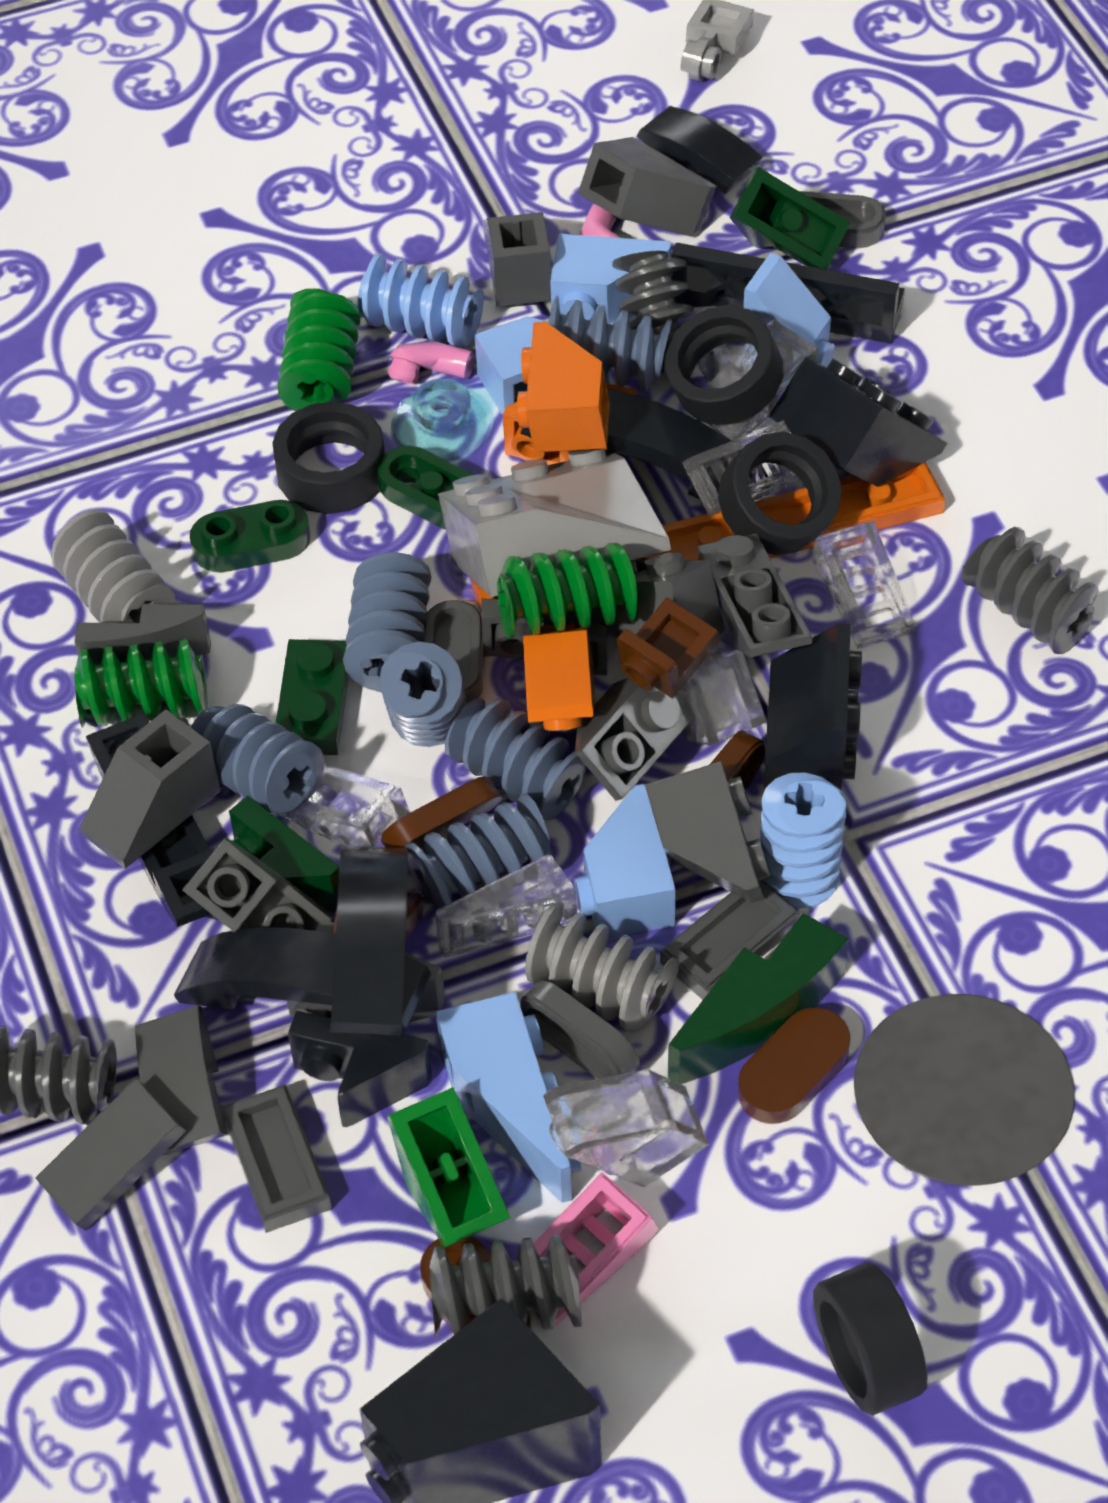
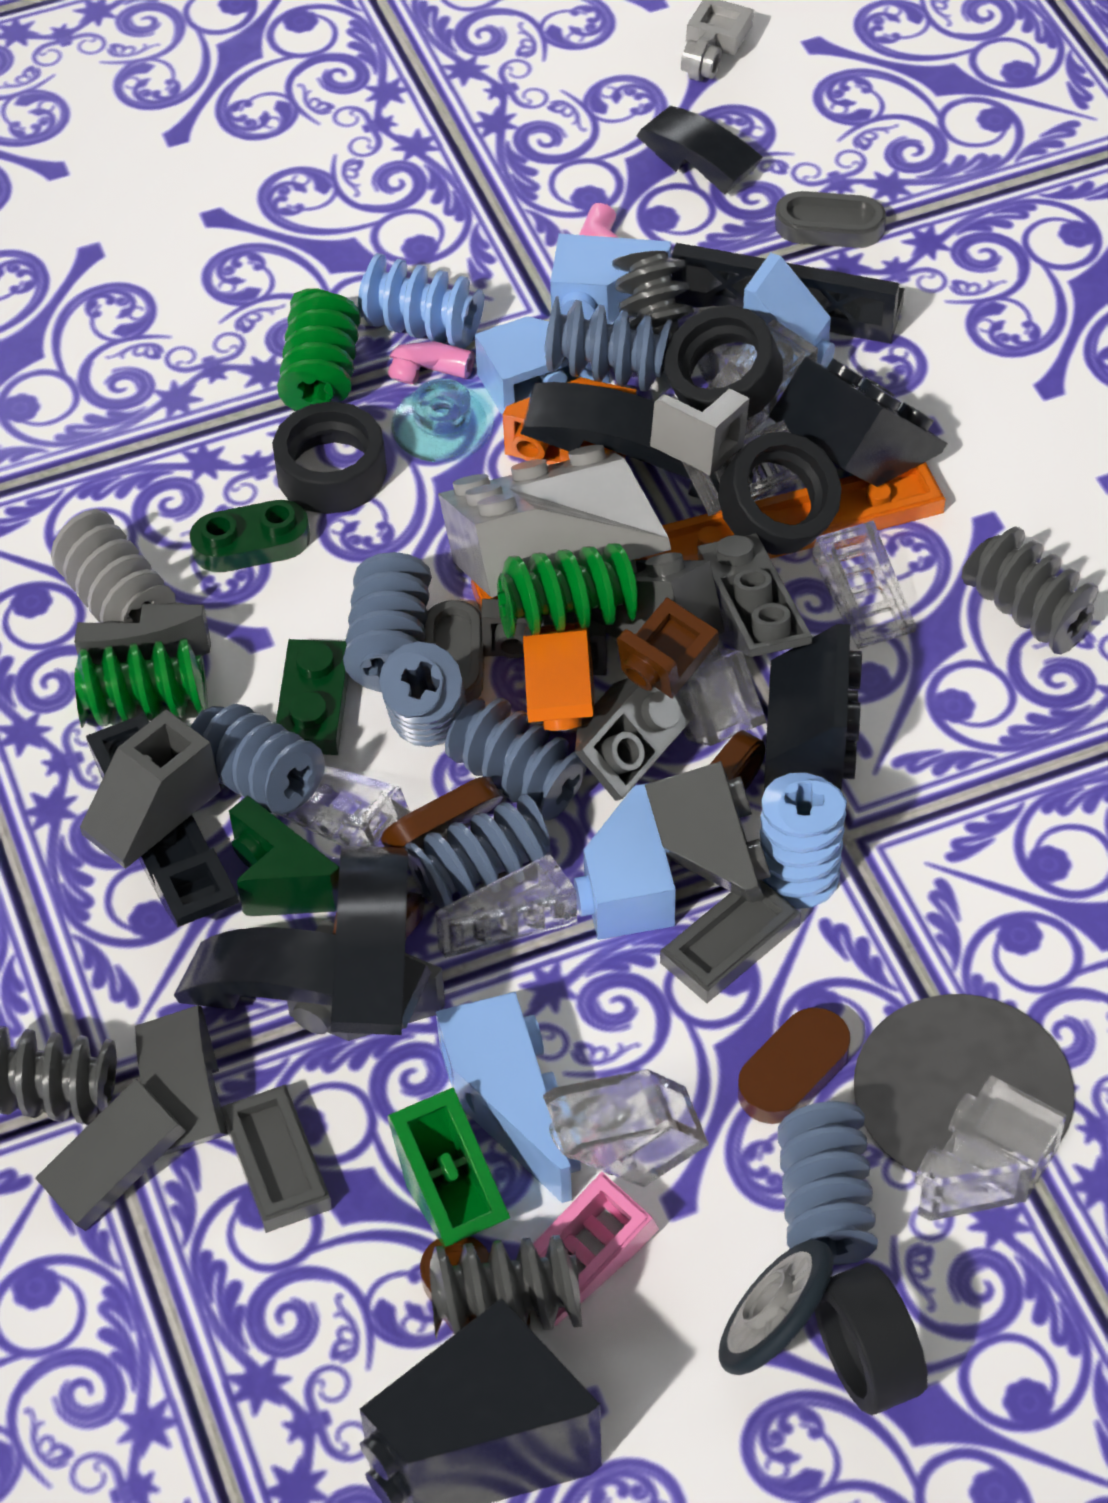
(250, 893): dark grey slope -> none
(372, 1067): black slope -> none
(429, 477): dark green plate -> none
(518, 258): dark grey slope -> none
(565, 394): orange slope -> none
(579, 1032): dark grey tile -> none
(597, 973): light grey piece -> none
(646, 187): dark grey slope -> none
(699, 437): none -> light grey panel
(757, 999): dark green slope -> none
(776, 1307): none -> wheel
(788, 220): dark green slope -> none
(827, 1179): none -> sand blue piece
(994, 1155): none -> clear slope

